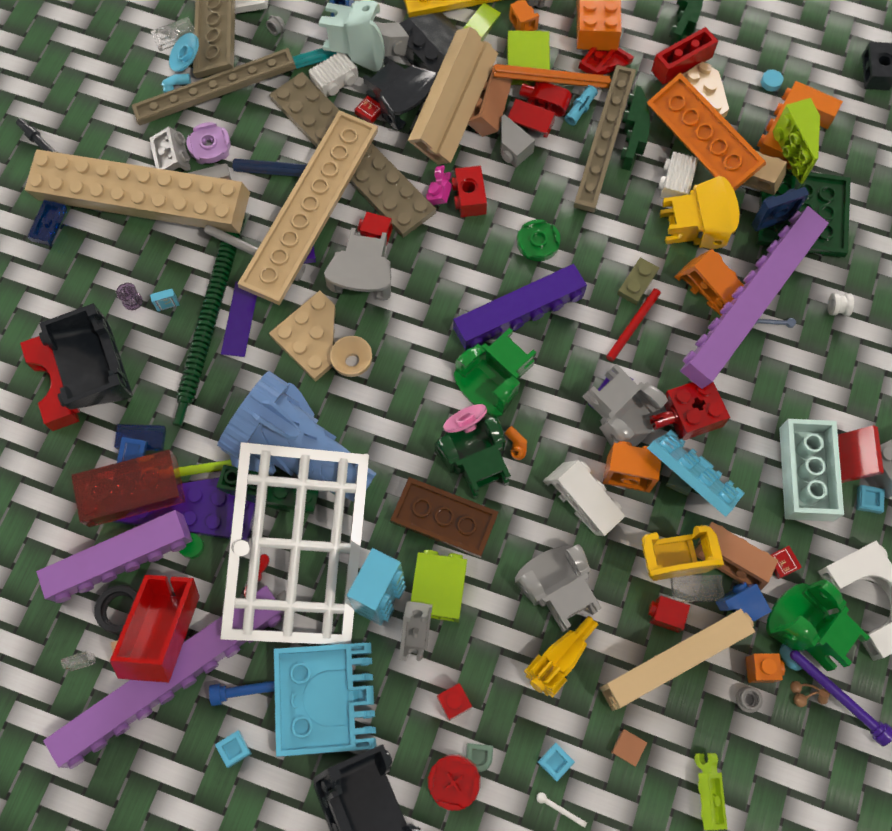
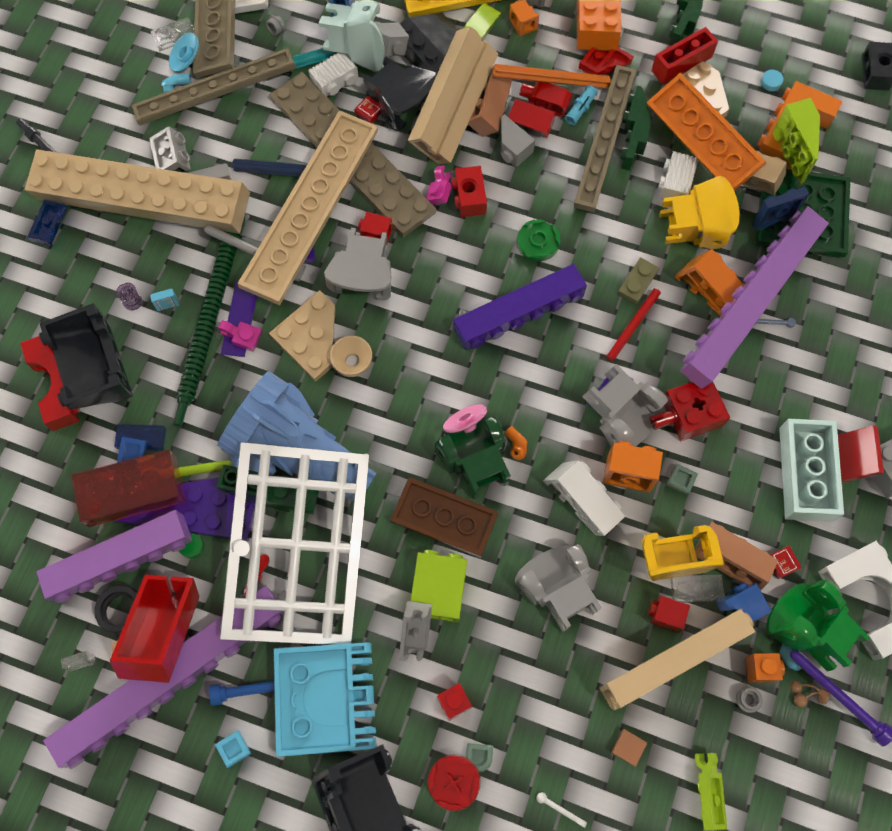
(213, 152): lavender plate -> none
(243, 336): none -> dark pink plate
(377, 587): medium azure brick -> none
(494, 376): green piece -> none
(528, 50): lime brick -> none
(550, 669): yellow piece -> none
(556, 762): medium azure tile -> none
(696, 472): medium azure hinge -> none
(840, 304): white wheel -> none
(870, 499): medium azure tile -> none

